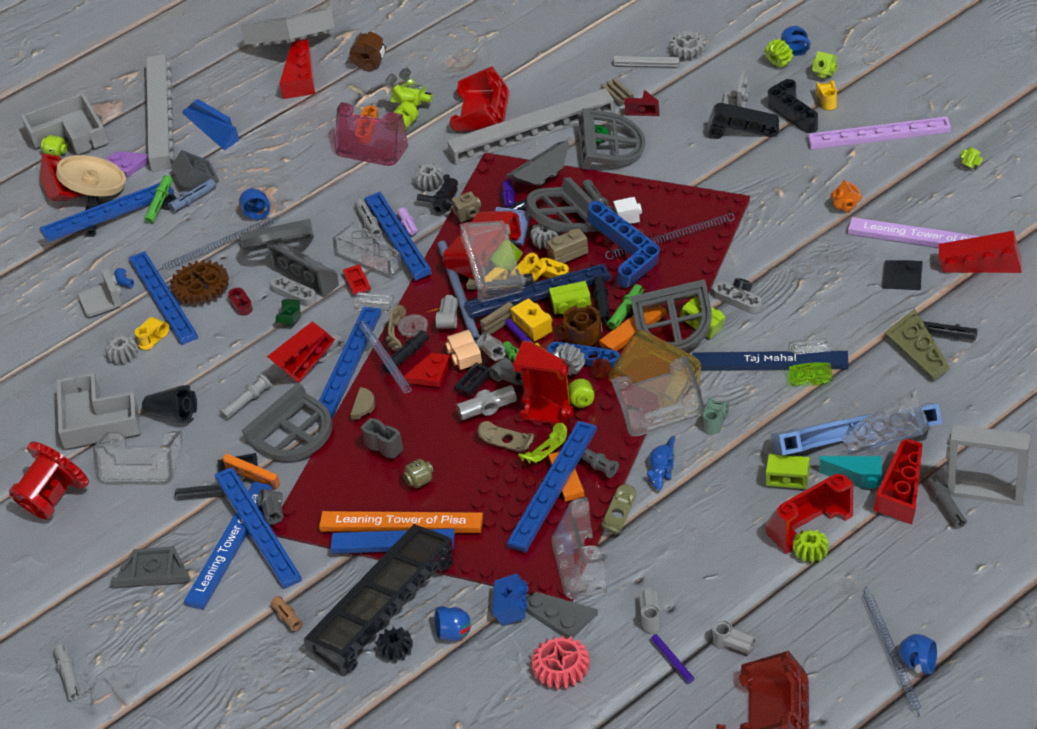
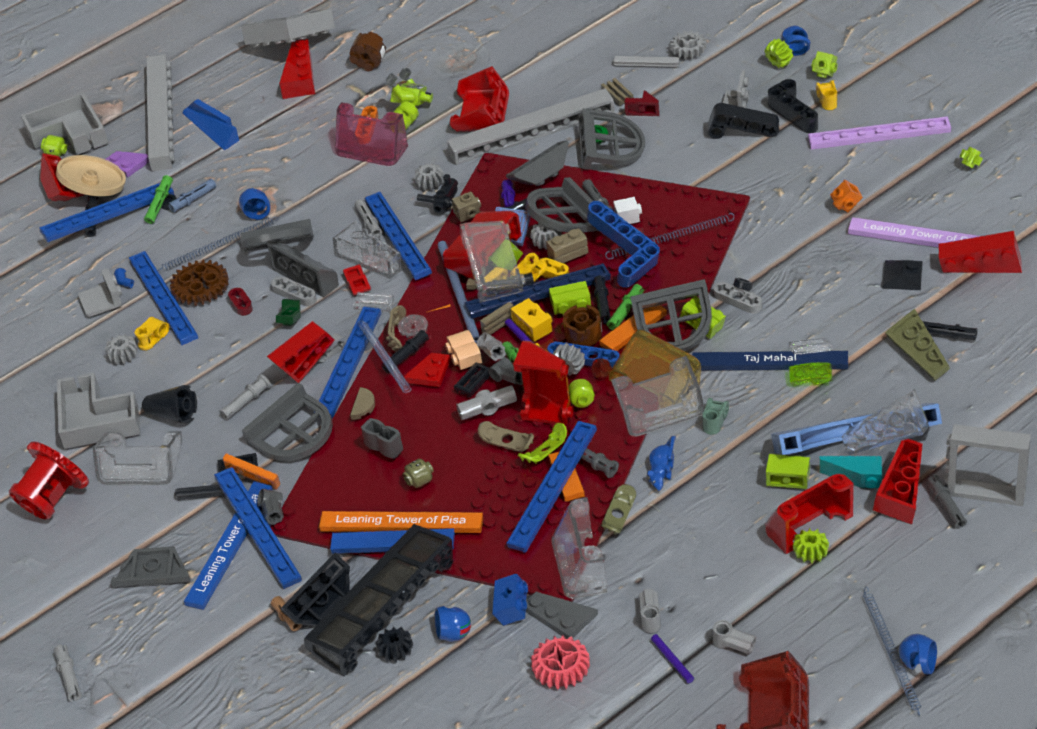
(192, 170): dark grey slope -> none
(319, 593): none -> black wedge
(407, 221): lavender axle -> none
(447, 316): light grey piece -> none

